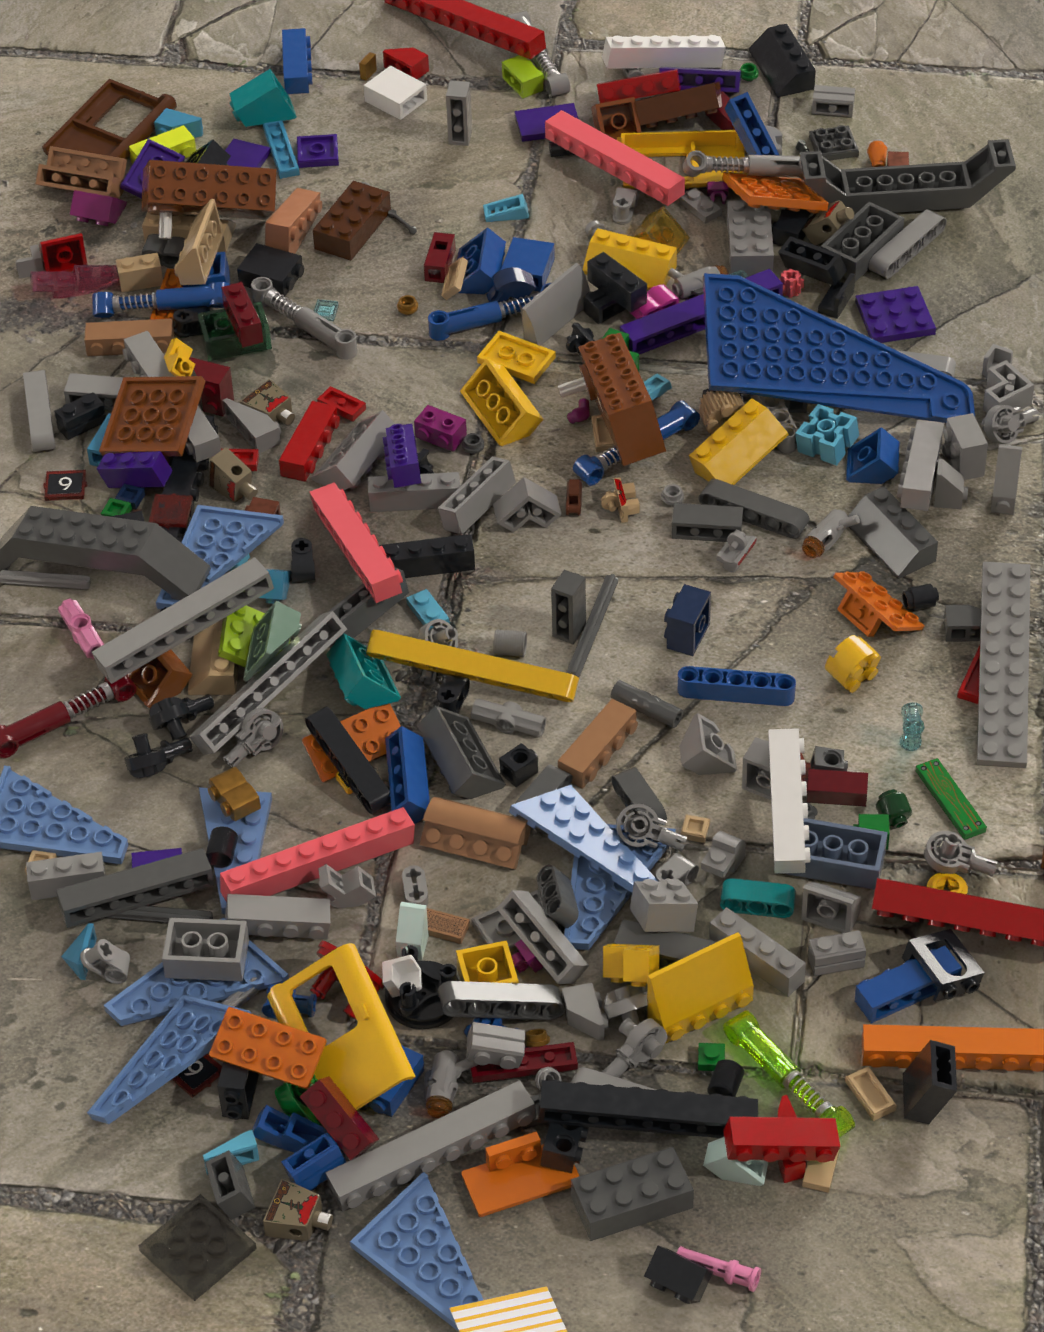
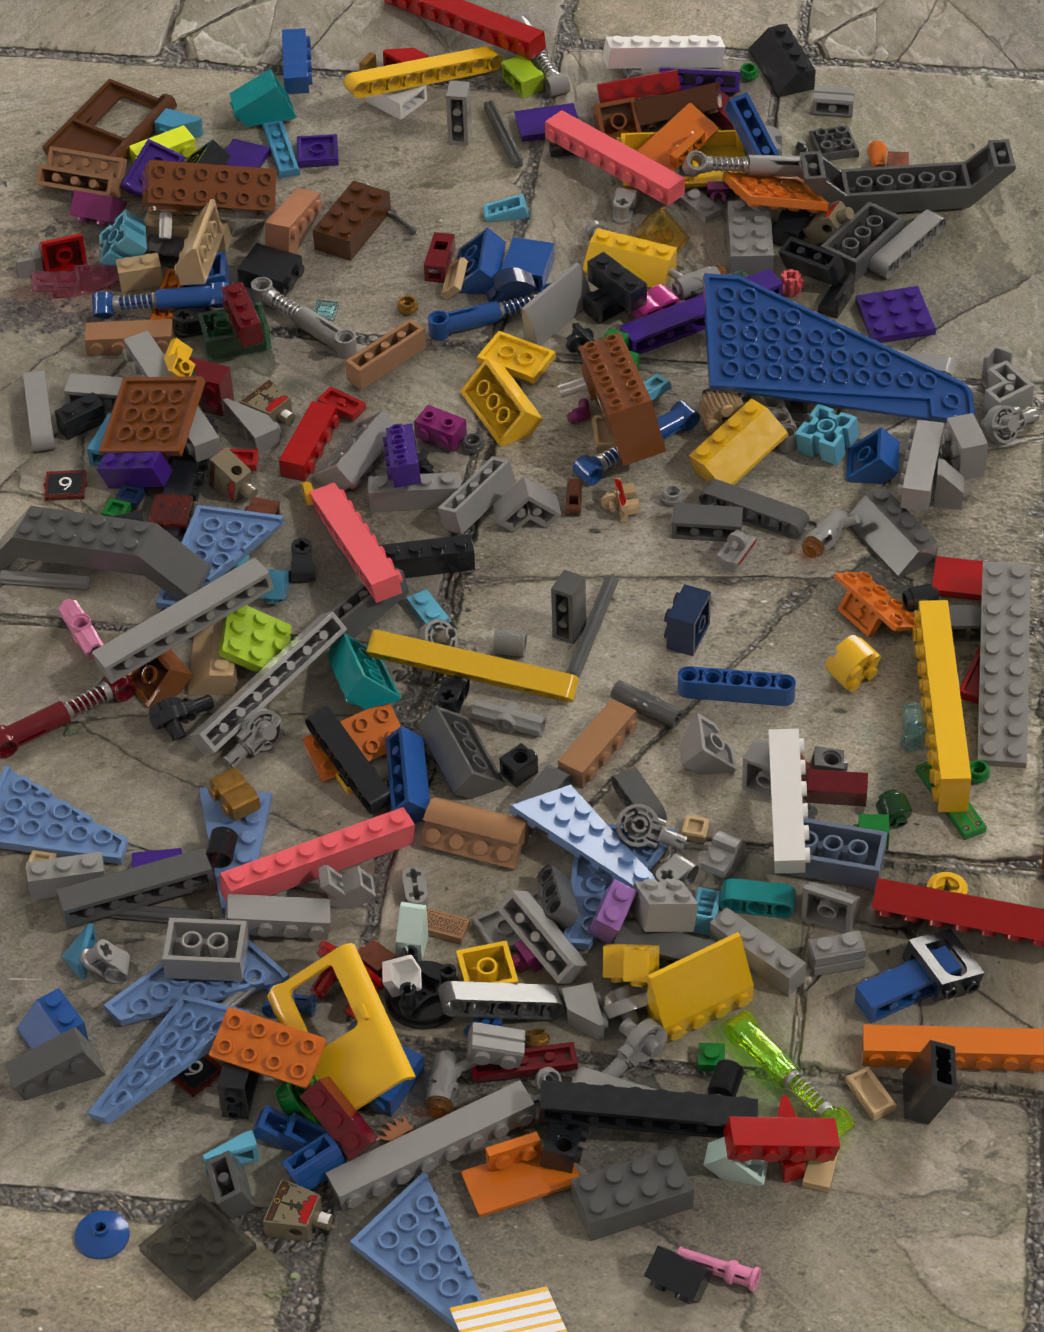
(49, 1018): none -> blue slope
(55, 1065): none -> dark grey wedge
(104, 1243): none -> blue dish
(123, 238): none -> medium azure brick
(152, 761): black pin -> none
(271, 636): sand green slope -> none
(306, 487): none -> yellow tile
(373, 955): none -> copper brick
(385, 354): none -> medium nougat brick
(395, 1131): none -> nougat piece
(422, 72): none -> yellow beam
(503, 134): none -> dark grey axle
(611, 911): none -> medium lavender brick
(679, 137): none -> orange bracket
(706, 909): none -> medium azure slope
(942, 706): none -> yellow brick
(955, 855): light grey pin -> none
(958, 577): none -> red tile
(979, 771): none -> green plate
(1006, 479): light grey slope -> none

